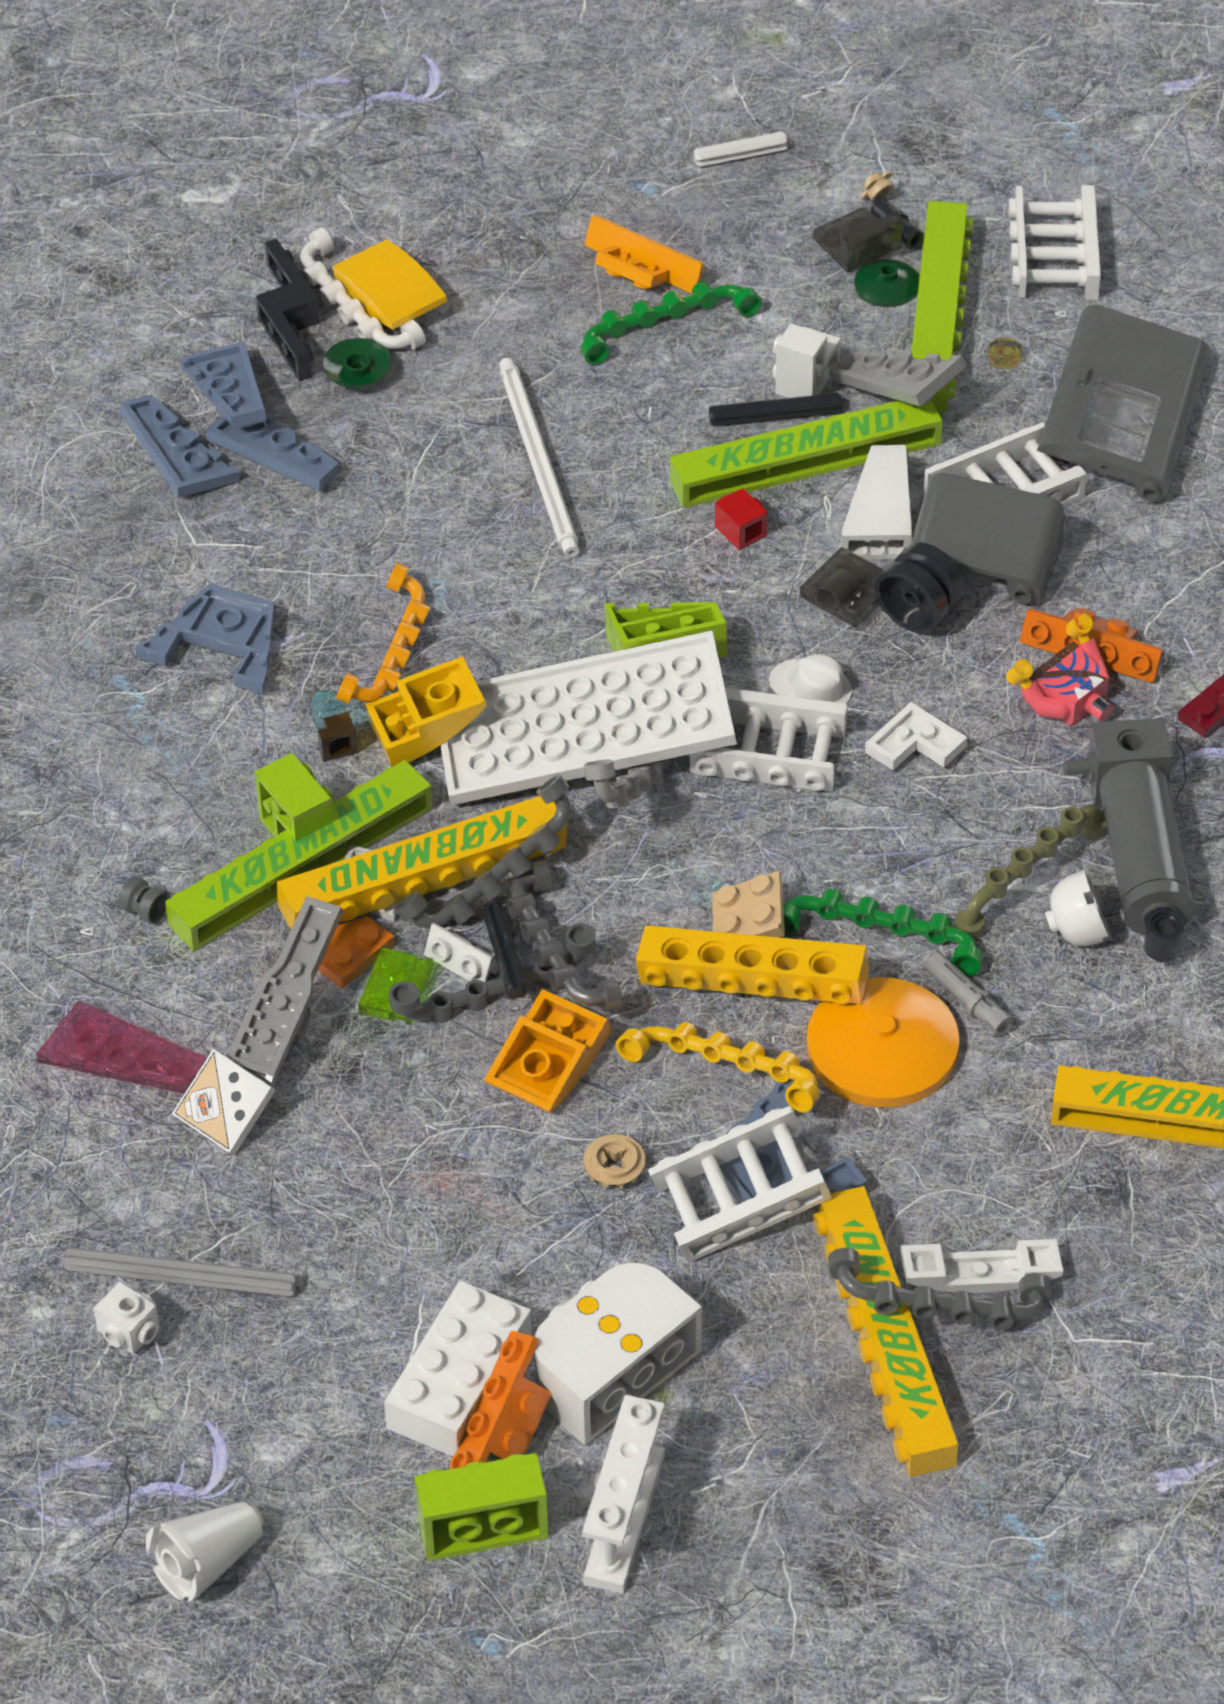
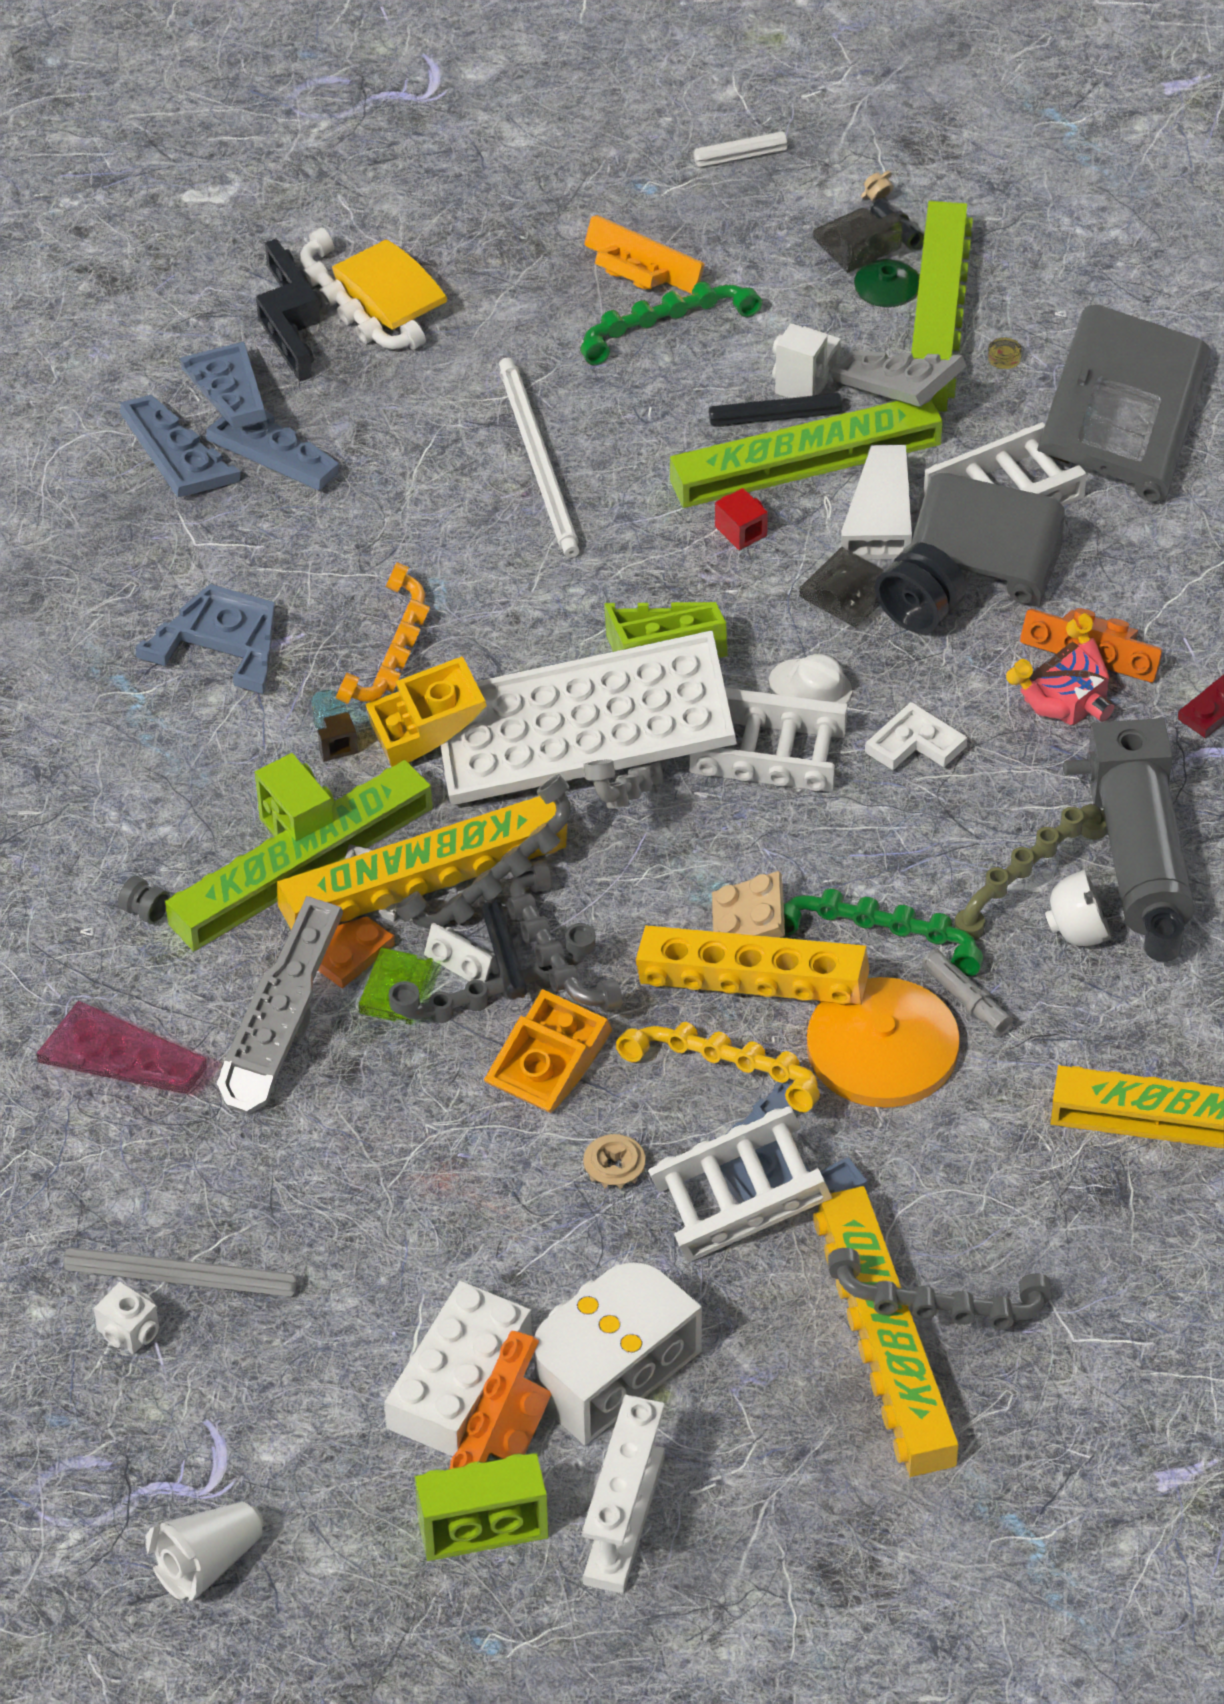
(223, 1102): tile -> none
(356, 363): dark green dish -> none
(980, 1269): white slope -> none
(1083, 230): white fence -> none

